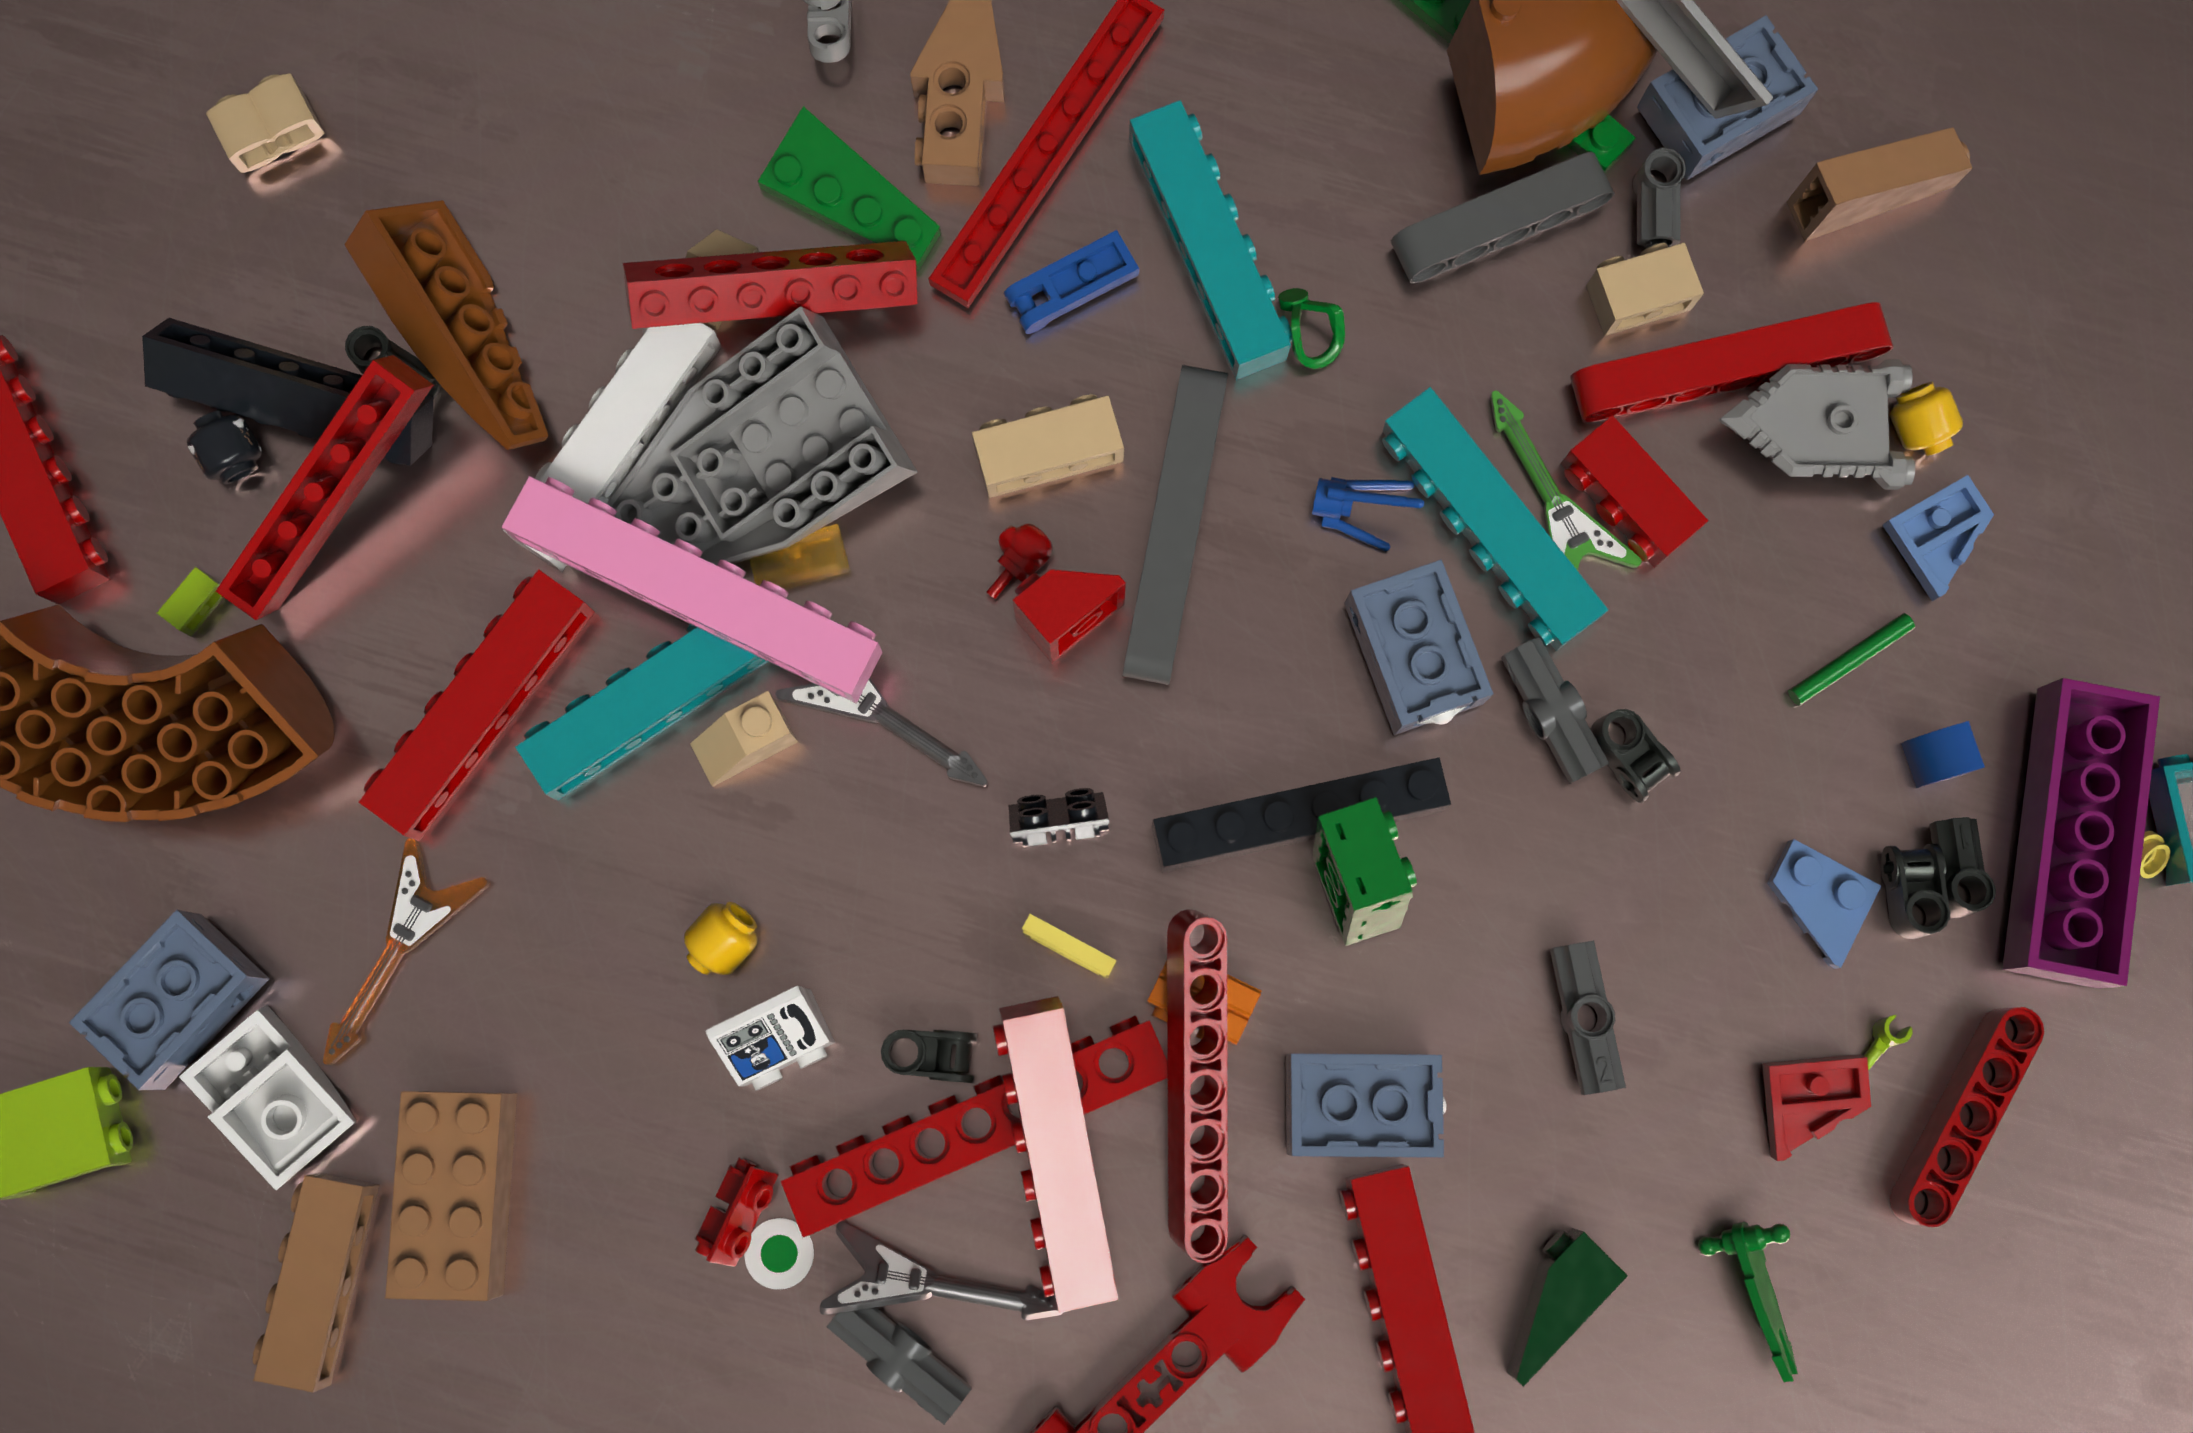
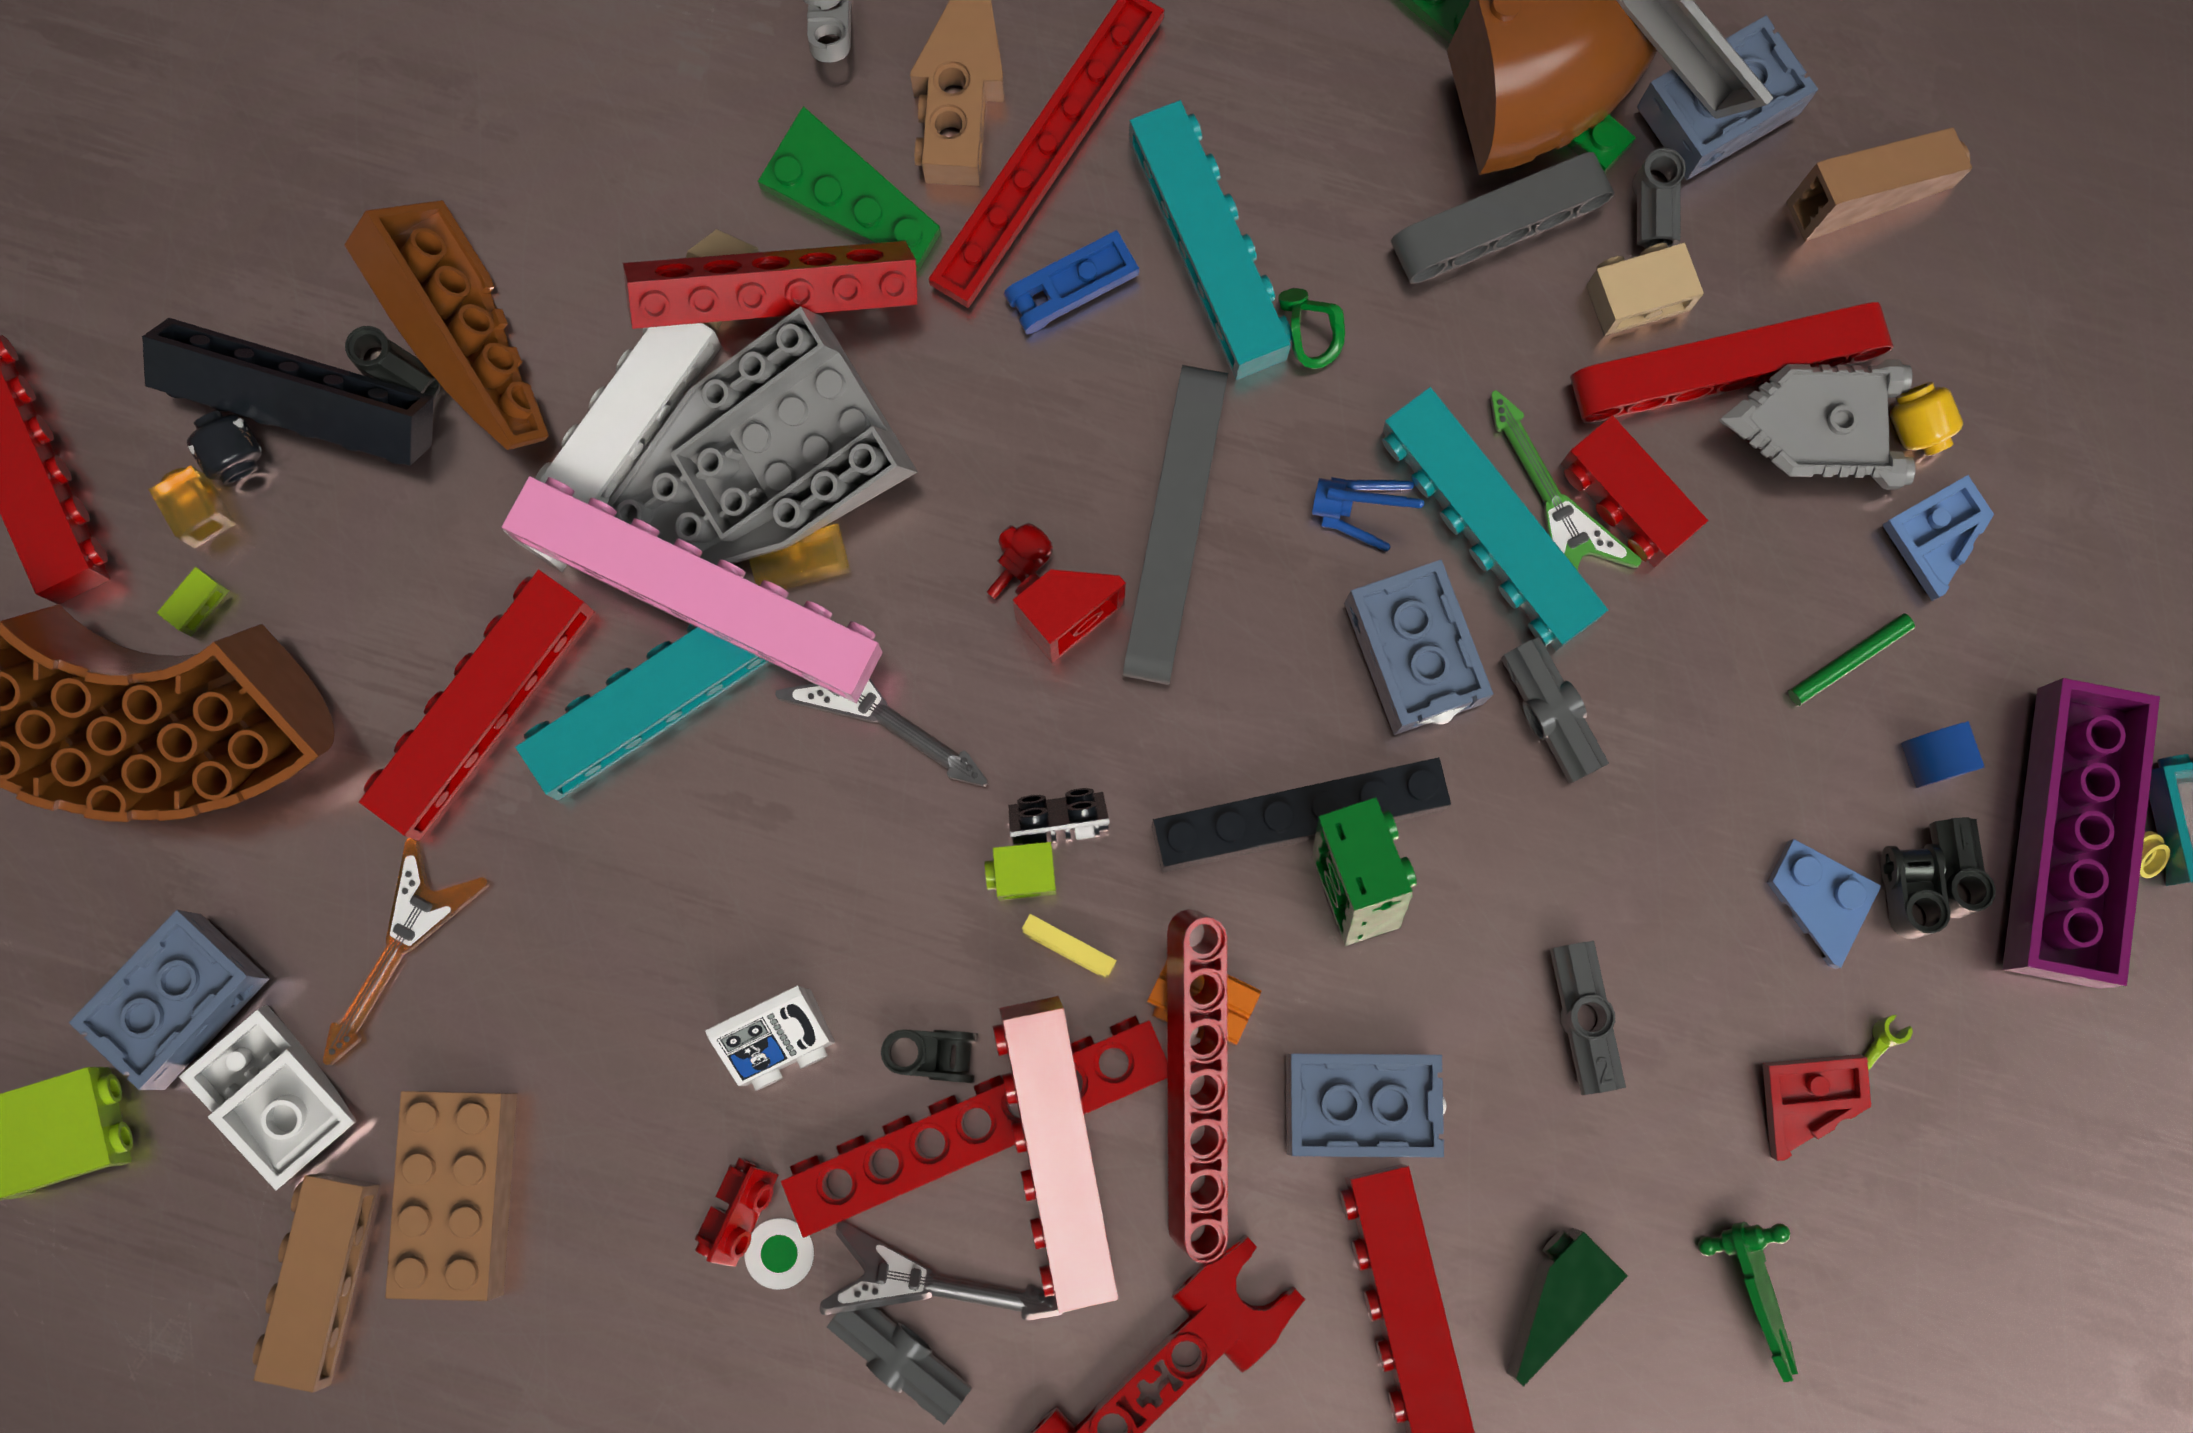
(191, 506): none -> clear yellow brick
(264, 122): tan brick -> none
(324, 486): red brick -> none
(720, 938): yellow head -> none
(743, 738): tan slope -> none
(1021, 871): none -> lime brick
(1048, 445): tan brick -> none
(1636, 755): pearl dark grey piece -> none
(1988, 1108): red beam -> none

